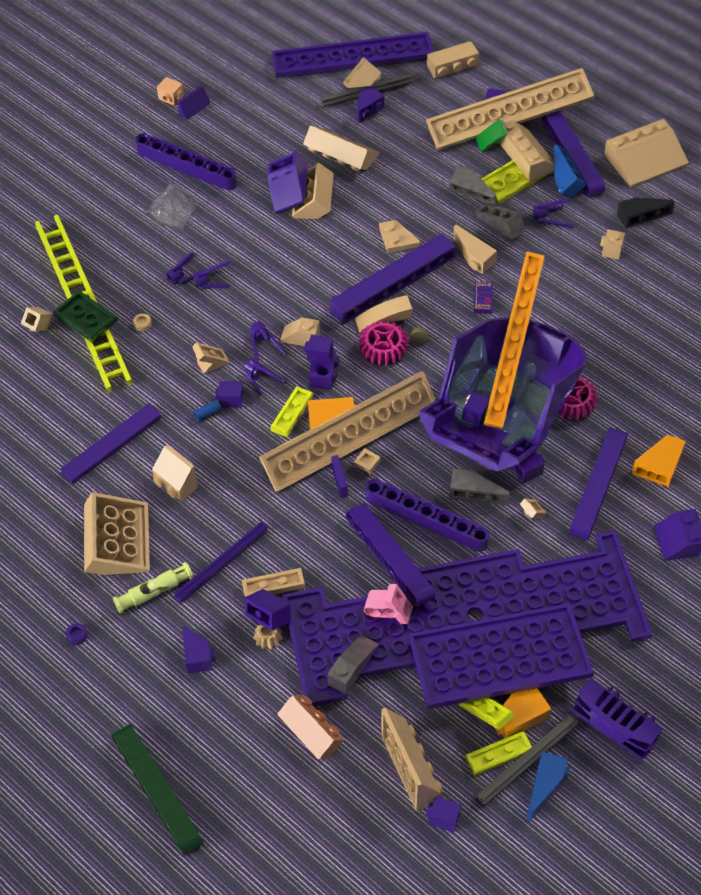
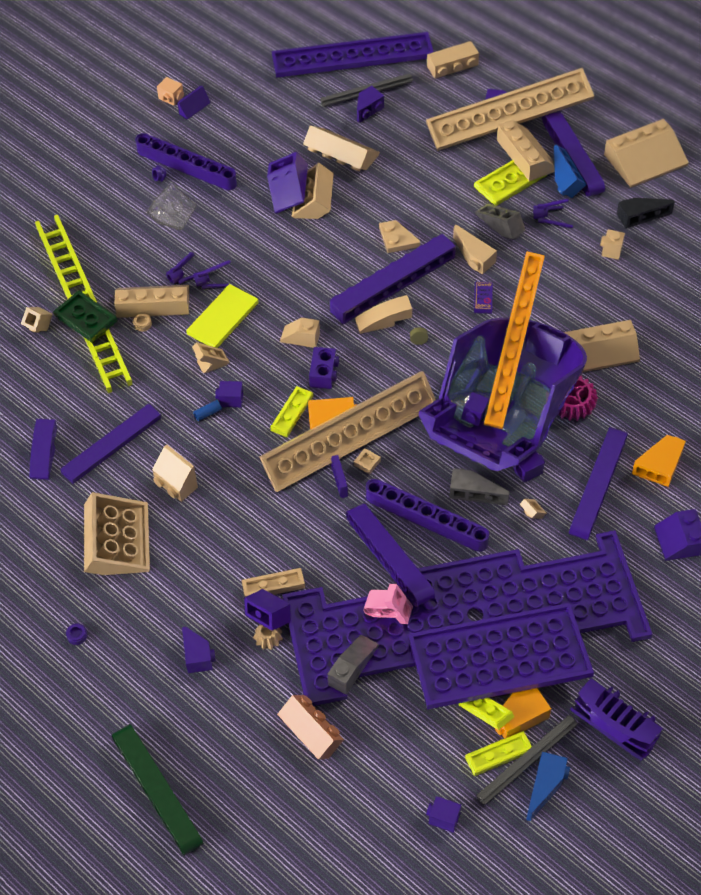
(42, 449): none -> dark purple slope
(152, 301): none -> tan slope
(158, 173): none -> dark purple plate
(163, 582): yellowish green piece -> none
(220, 562): dark purple axle -> none
(222, 316): none -> neon yellow tile
(255, 369): dark purple plant -> none
(260, 332): dark purple plant -> none
(319, 349): dark purple brick -> none
(362, 75): tan slope -> none
(383, 337): dark pink gear -> none
(409, 759): tan slope -> none
(468, 183): flat silver slope -> none
(493, 134): green slope -> none
(608, 345): none -> tan slope

